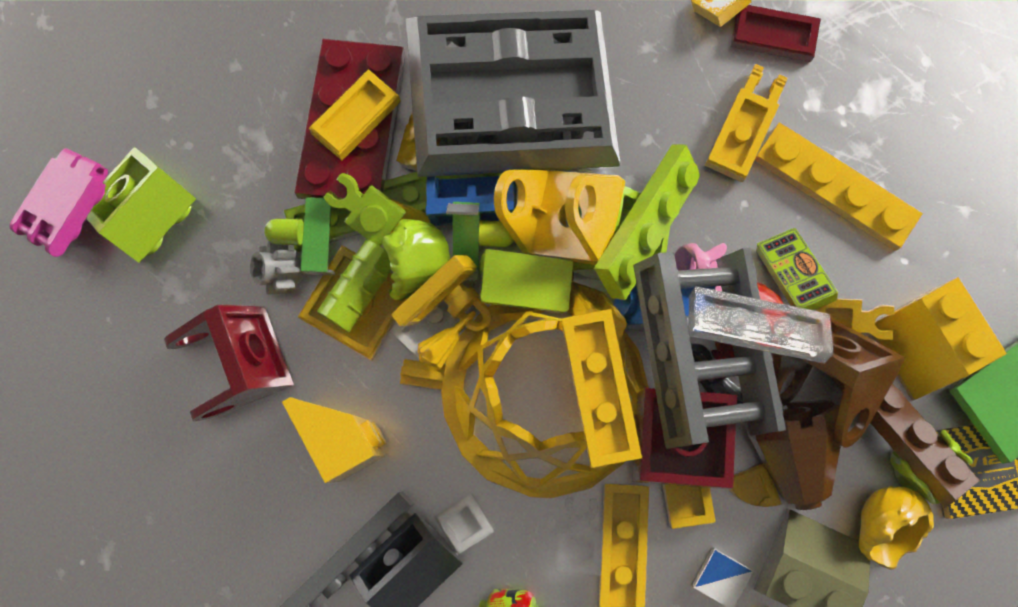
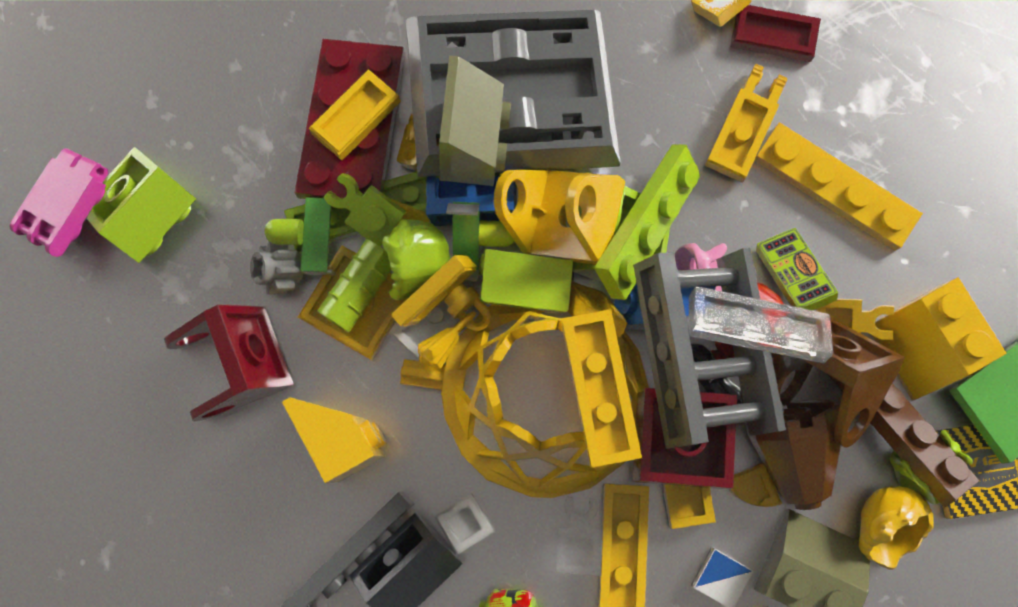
(471, 125): none -> slope

